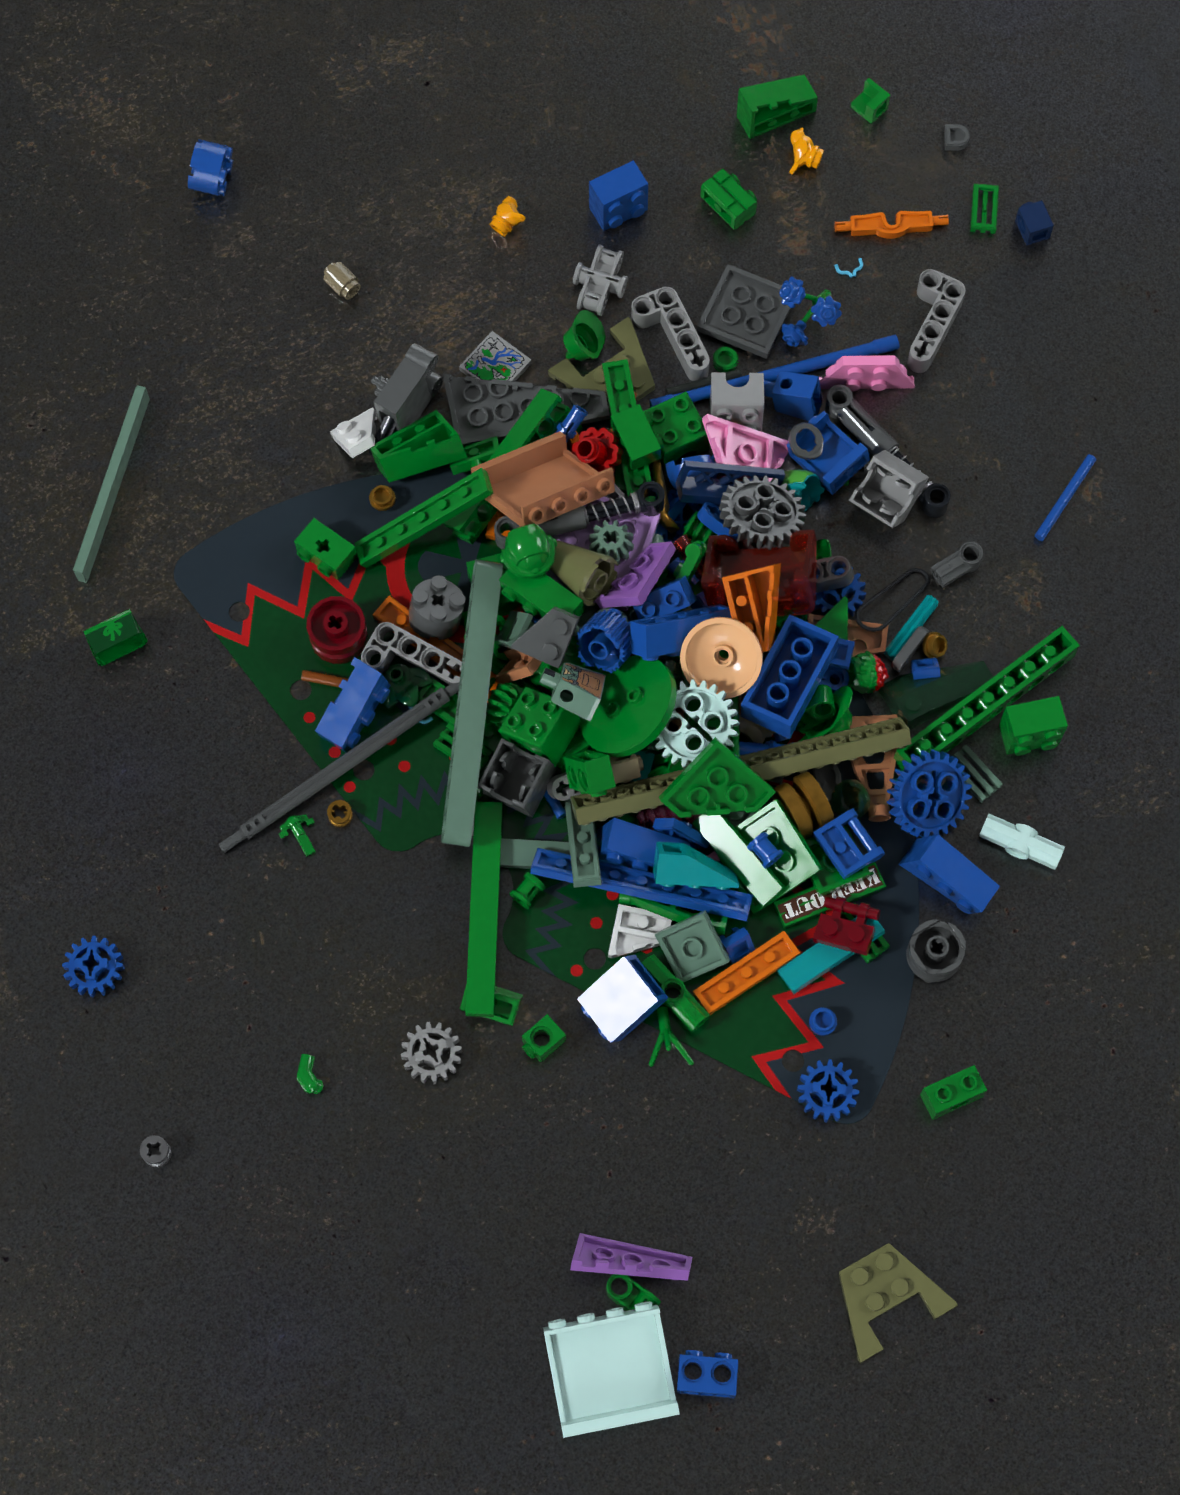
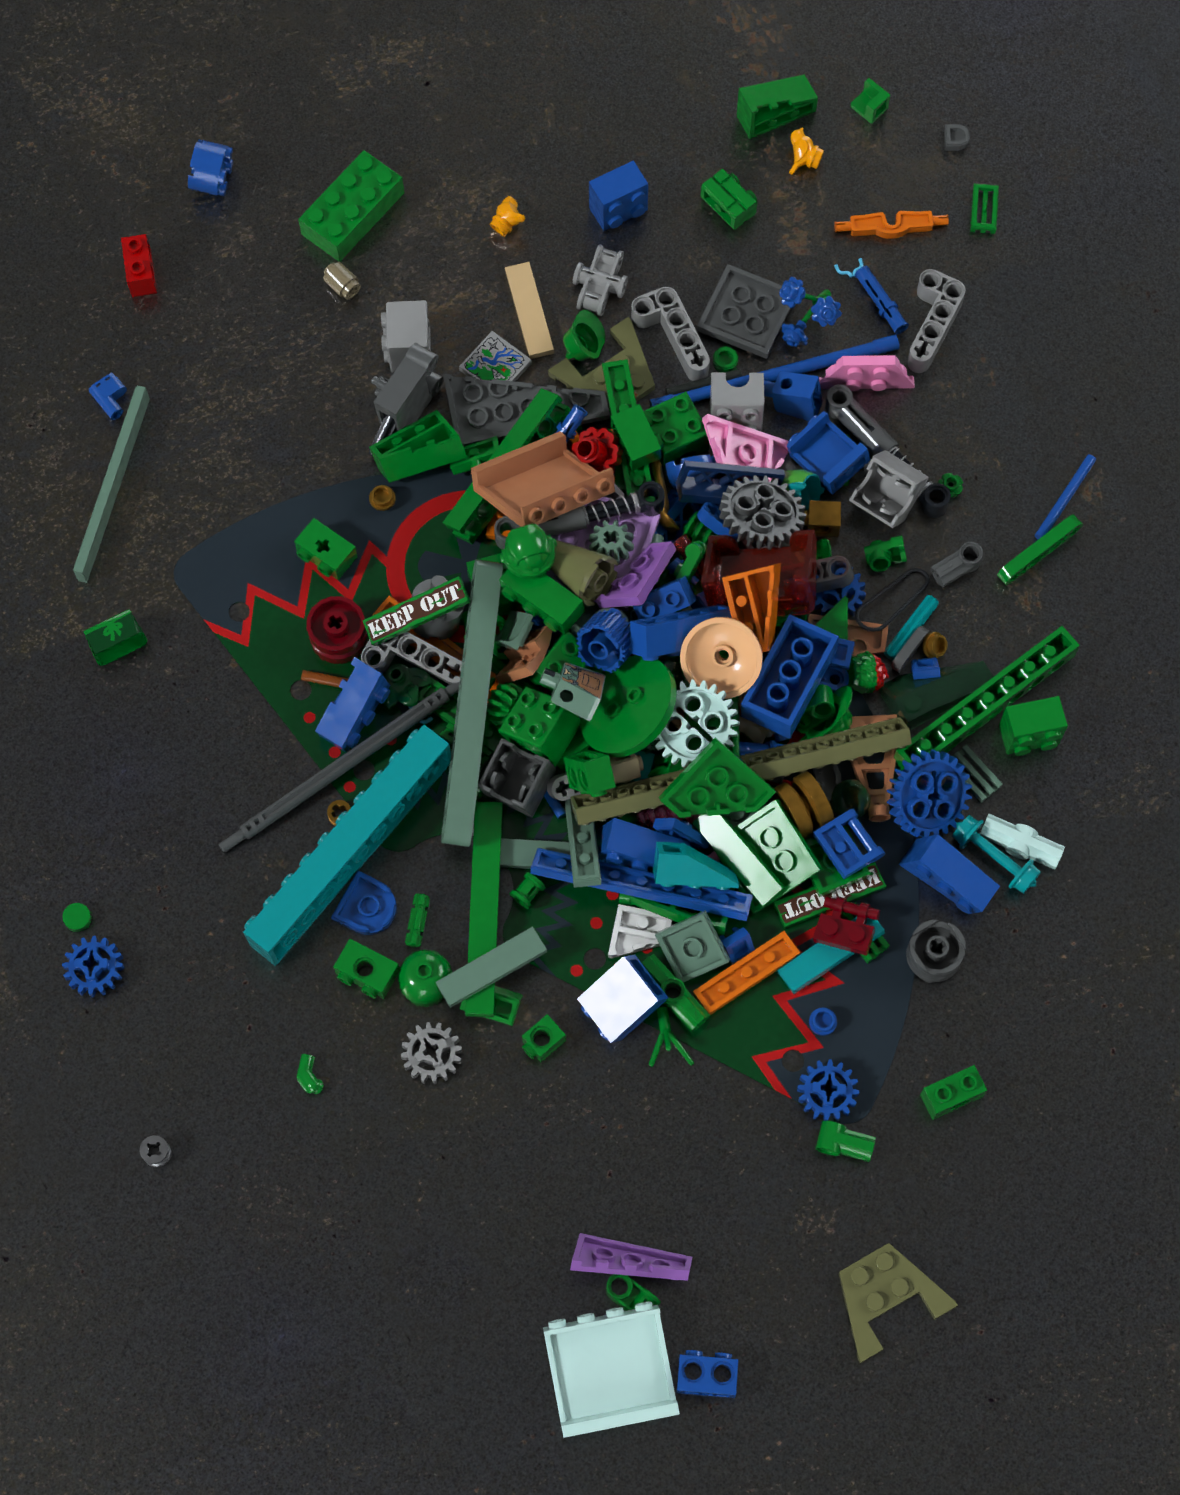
(77, 917): none -> green tile
(108, 393): none -> blue piece
(138, 265): none -> red brick
(294, 823): green piece -> none
(348, 845): none -> teal brick
(351, 205): none -> green brick
(356, 434): white wing -> none
(357, 956): none -> green brick
(366, 906): none -> blue tile
(402, 326): none -> light grey piece
(416, 611): none -> tile
(417, 920): none -> green axle
(419, 977): none -> green cylinder
(424, 517): green plate -> none
(491, 967): none -> sand green tile
(529, 310): none -> tan tile
(549, 637): dark grey wing -> none
(765, 850): blue bush -> none
(801, 453): dark grey piece -> none
(823, 517): none -> pearl gold brick
(837, 1140): none -> green piece
(881, 554): none -> green plate
(887, 308): none -> blue pin
(957, 483): none -> green plate
(968, 832): none -> teal piece
(1034, 222): dark blue brick -> none
(1039, 549): none -> green beam

